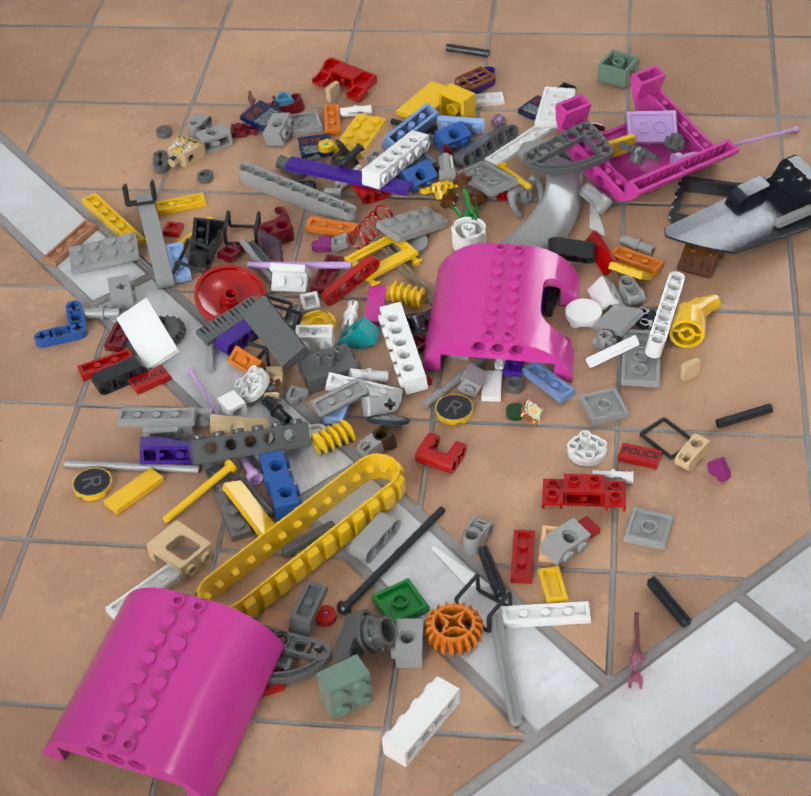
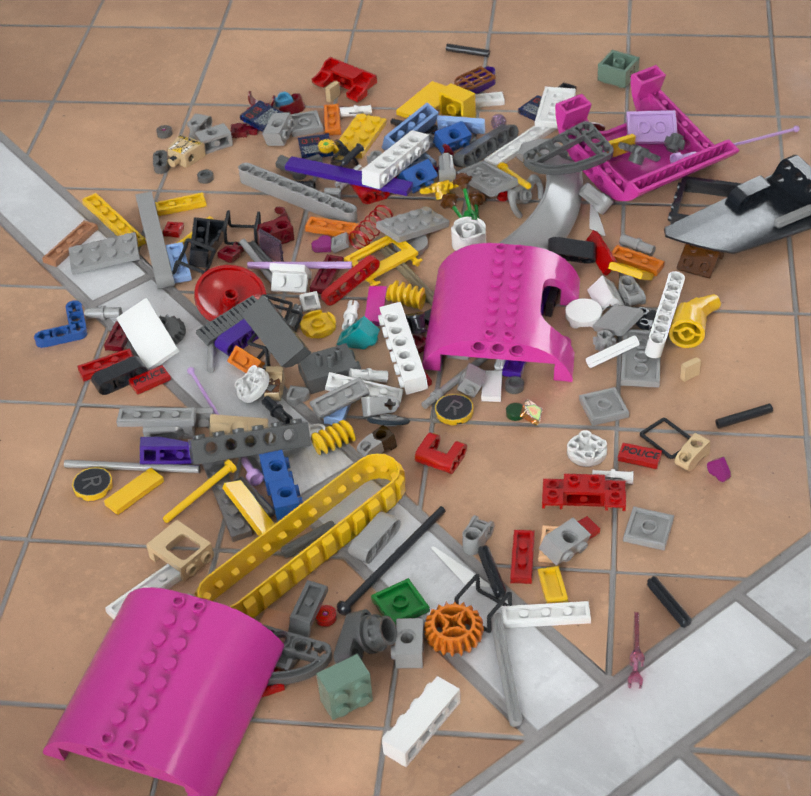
(121, 292): light grey brick -> none
(128, 203): black piece -> none
(232, 404): white brick -> none
(316, 336): white brick -> none
(548, 382): medium blue plate -> none

